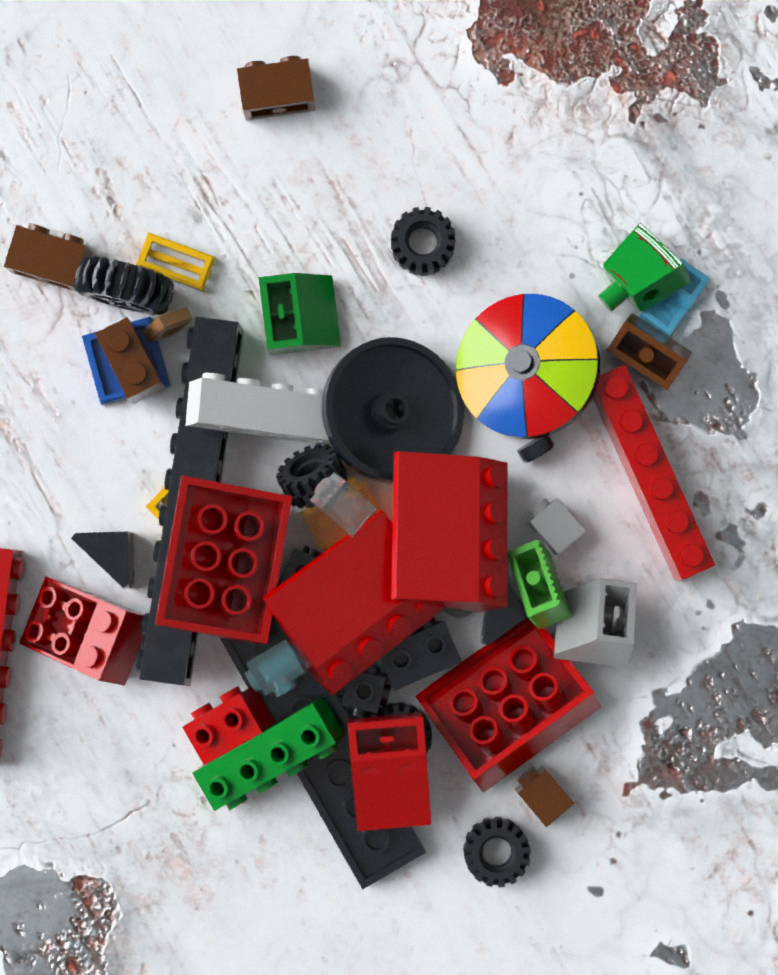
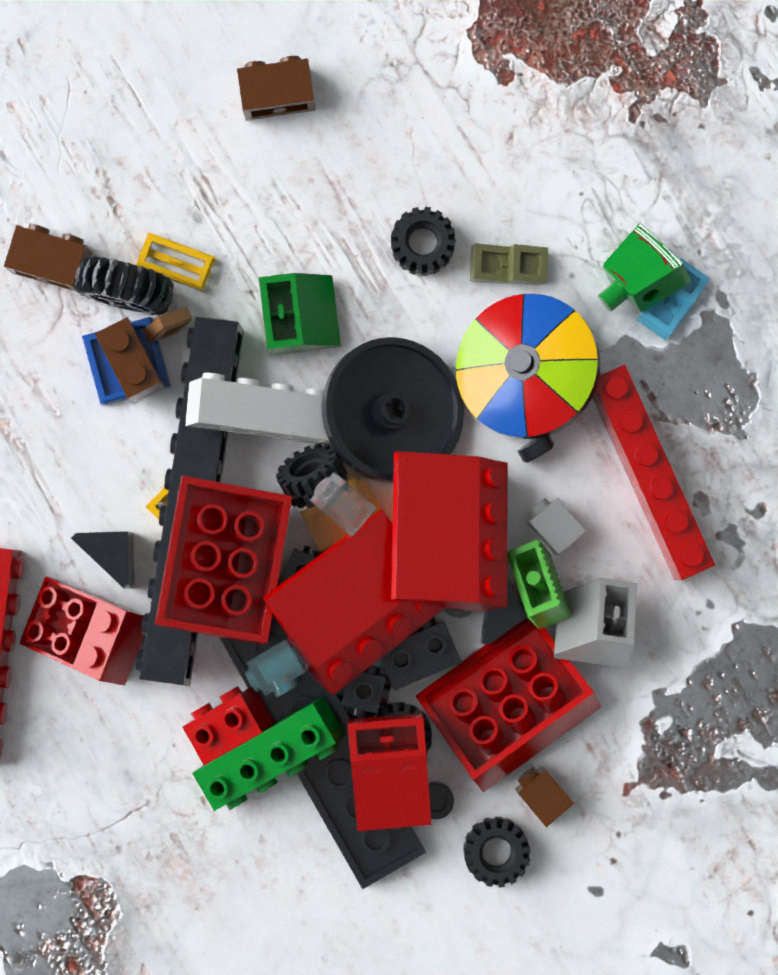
(440, 800): none -> black tile
(509, 264): none -> olive slope
(649, 351): reddish brown brick -> none

